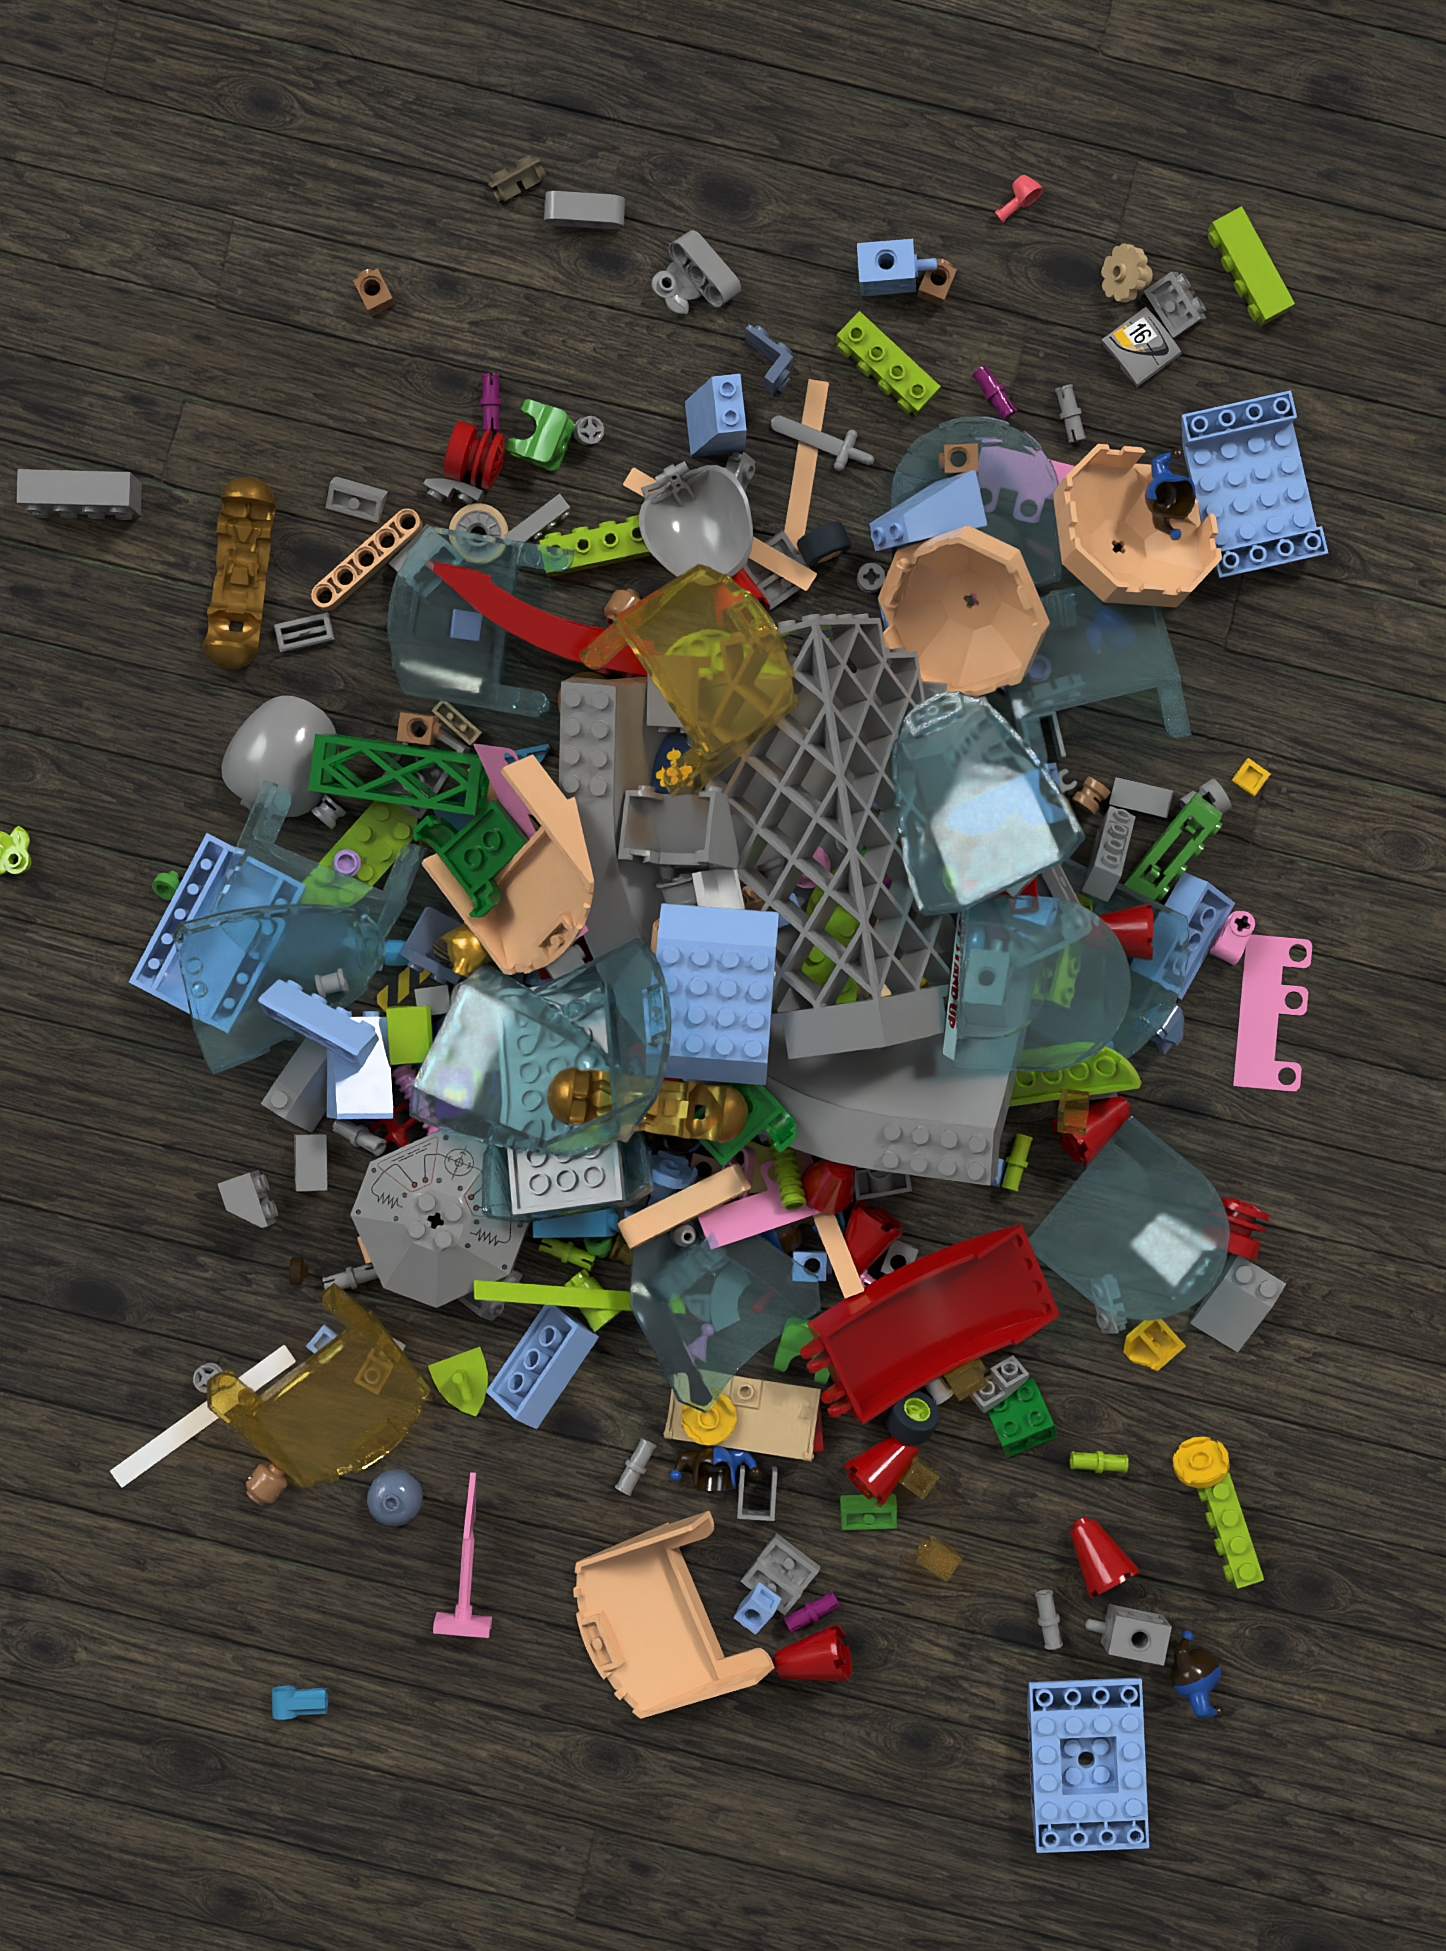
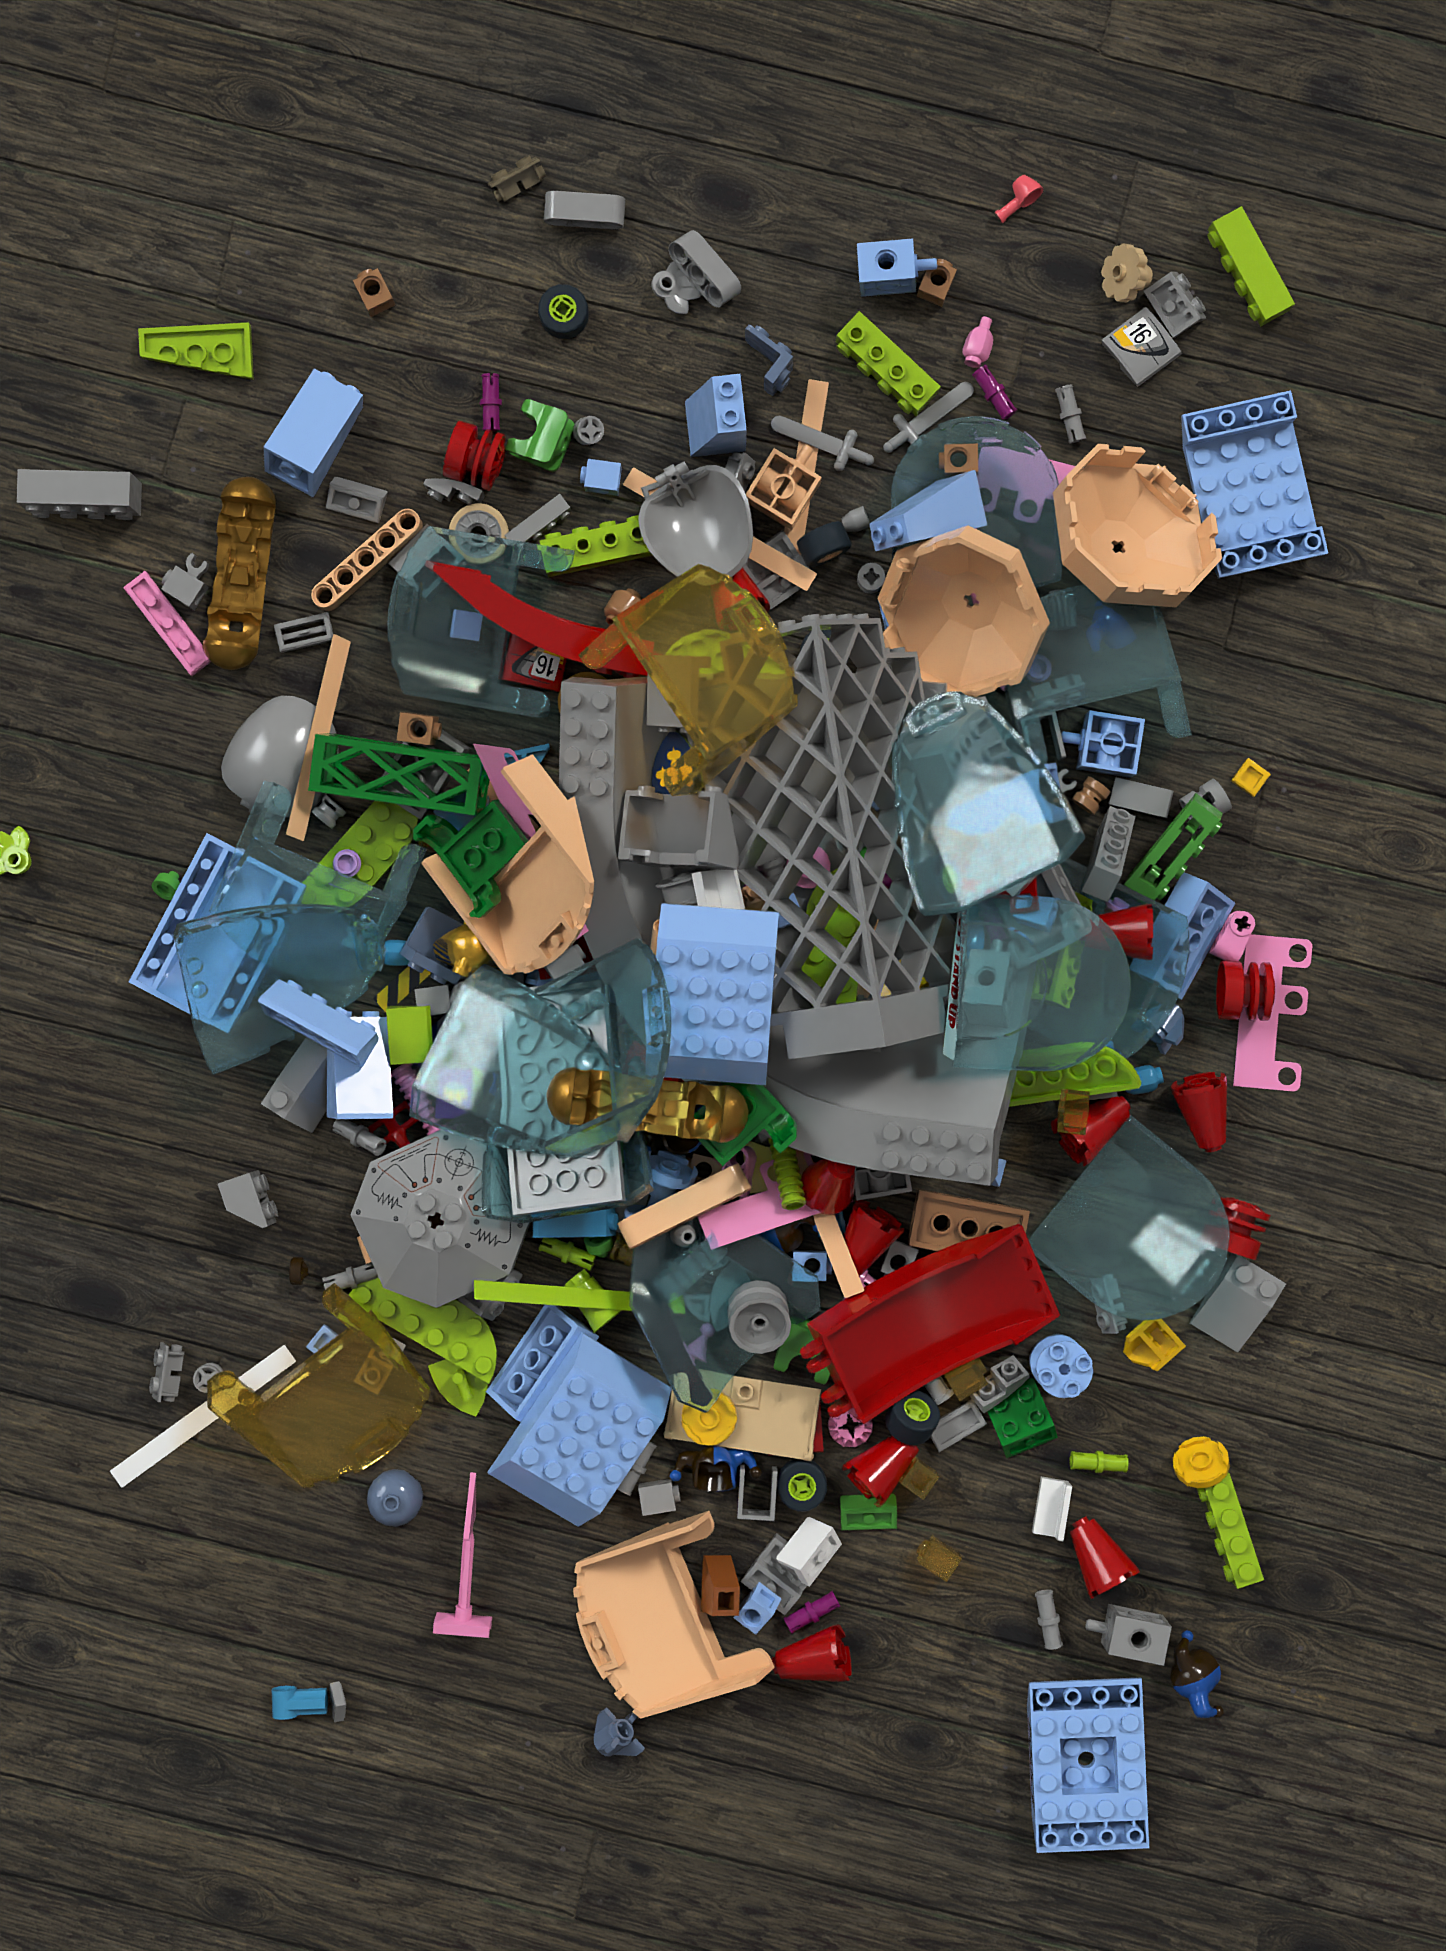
(163, 1383): none -> light grey hinge
(167, 622): none -> bright pink tile
(186, 585): none -> light grey brick
(209, 348): none -> lime wing
(266, 1484): medium nougat head -> none
(310, 1162): light grey hinge -> none
(312, 432): none -> light blue slope
(321, 724): none -> light nougat sticker
(331, 983): light grey bush -> none
(338, 1701): none -> light grey tile
(447, 1330): none -> lime plate
(457, 722): tan piece -> none
(532, 665): none -> slope
(565, 322): none -> black wheel
(583, 1432): none -> light blue slope
(601, 477): none -> light blue brick
(615, 1735): none -> sand blue brick
(658, 1496): none -> light grey brick
(719, 1586): none -> dark orange slope
(758, 1317): none -> light grey wheel
(784, 487): none -> light nougat piece
(805, 1493): none -> black wheel
(810, 1550): none -> white panel
(843, 1436): none -> bright pink gear
(856, 520): none -> light grey hose
(913, 428): none -> light grey sword
(957, 1210): none -> medium nougat brick
(957, 1425): none -> light grey tile
(978, 344): none -> bright pink plant
(1016, 1162): lime pin -> none
(1052, 1507): none -> white panel
(1061, 1366): none -> light blue piece
(1108, 743): none -> light blue piece
(1116, 904): none -> lavender plate
(1149, 1077): none -> dark azure plant
(1169, 494): dark brown piece -> none
(1204, 1107): none -> red cone
(1250, 991): none -> red wheel

